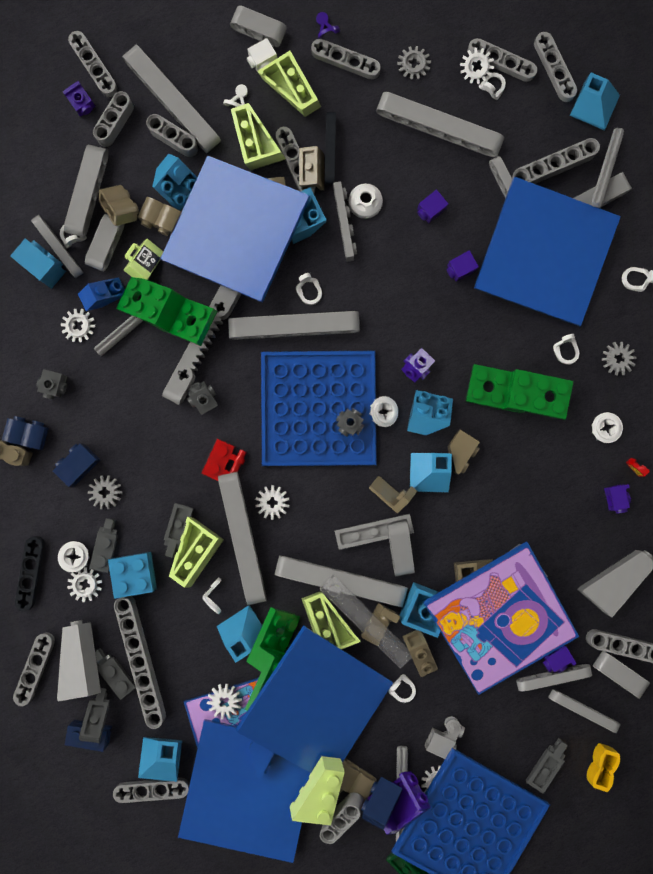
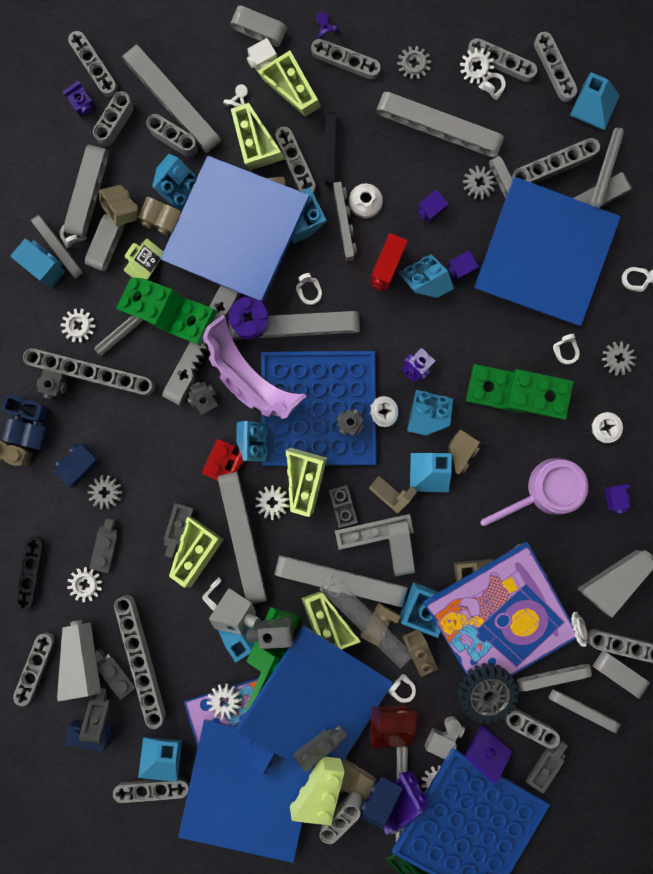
(25, 408): none -> dark blue brick
(69, 549): white gear -> none
(81, 368): none -> light grey beam
(101, 293): blue slope -> none
(132, 575): dark azure brick -> none
(234, 614): none -> light grey torso
(242, 379): none -> lavender windscreen
(246, 307): none -> dark purple brick
(252, 440): none -> dark azure slope
(280, 633): none -> dark grey torso
(305, 477): none -> yellowish green wedge
(311, 167): dark tan panel -> none
(319, 747): none -> dark grey hinge
(343, 507): none -> dark grey slope
(388, 262): none -> red brick
(392, 726): none -> clear red slope
(428, 277): none -> dark azure slope
(472, 183): none -> light grey gear
(488, 754): none -> dark purple plate
(491, 705): none -> wheel
(538, 733): none -> light grey beam
(554, 487): none -> lavender piece
(558, 660): dark purple brick -> none
(580, 629): none -> white gear
(604, 764): yellow brick -> none
(639, 470): red tile -> none

